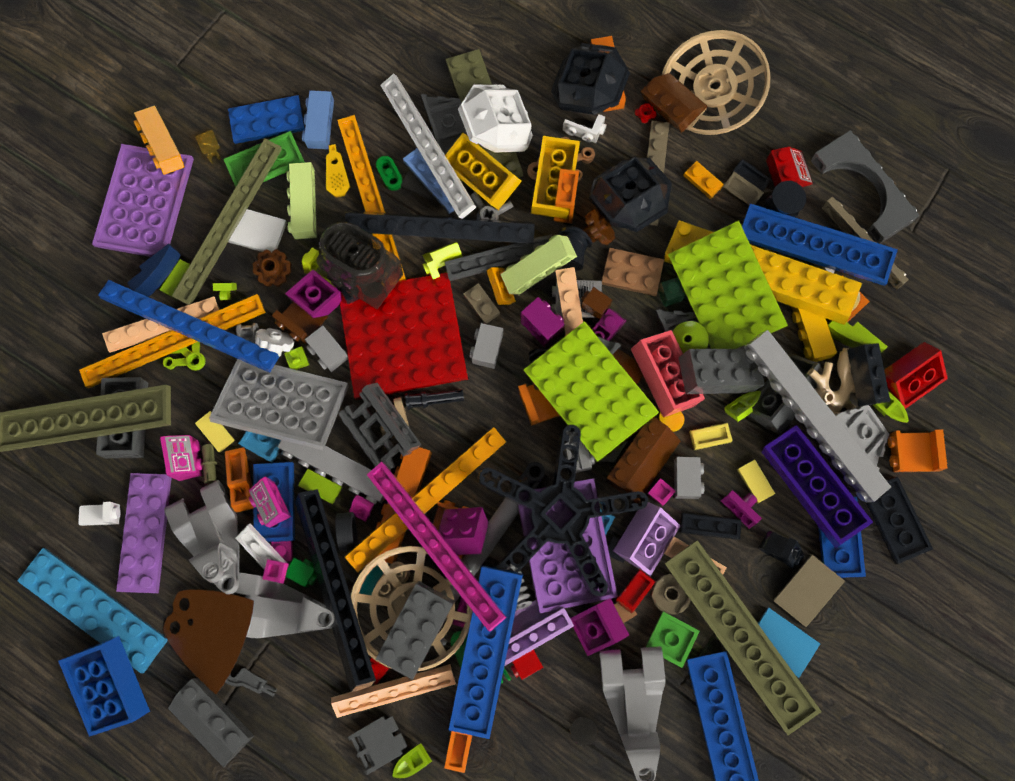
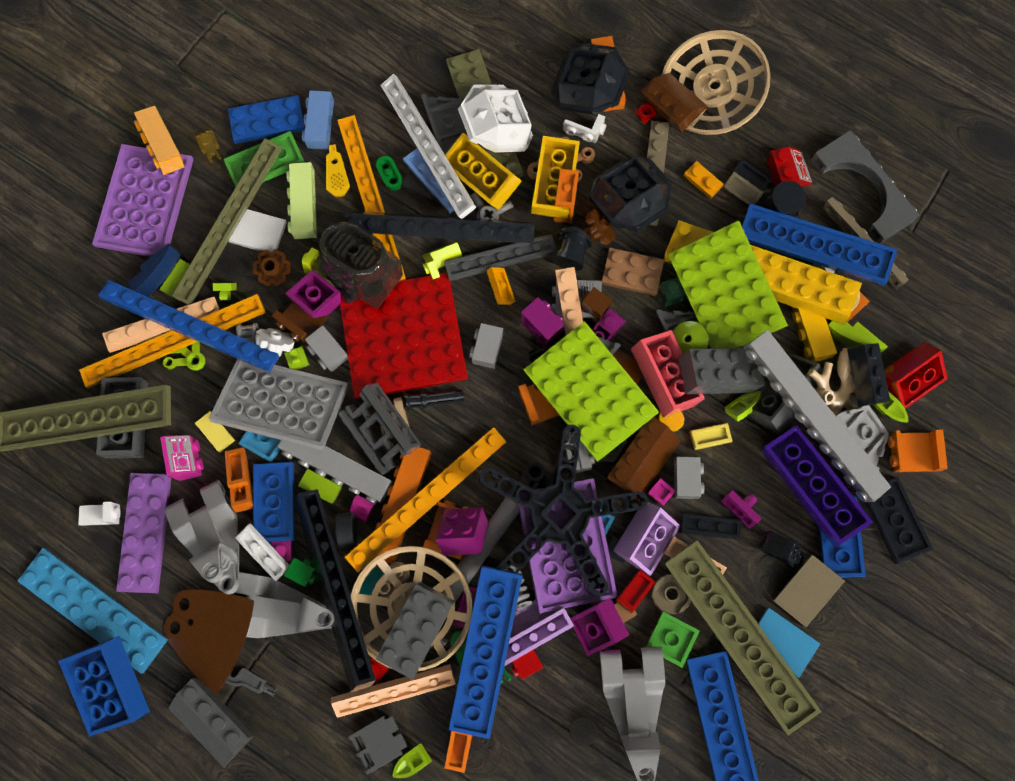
(209, 463): olive axle -> none
(268, 502): dark pink slope -> none
(275, 571): dark pink plate -> none
(437, 547): dark pink plate -> none
(481, 303): dark tan plate -> none
(538, 264): yellowish green brick -> none
(756, 481): light yellow tile -> none

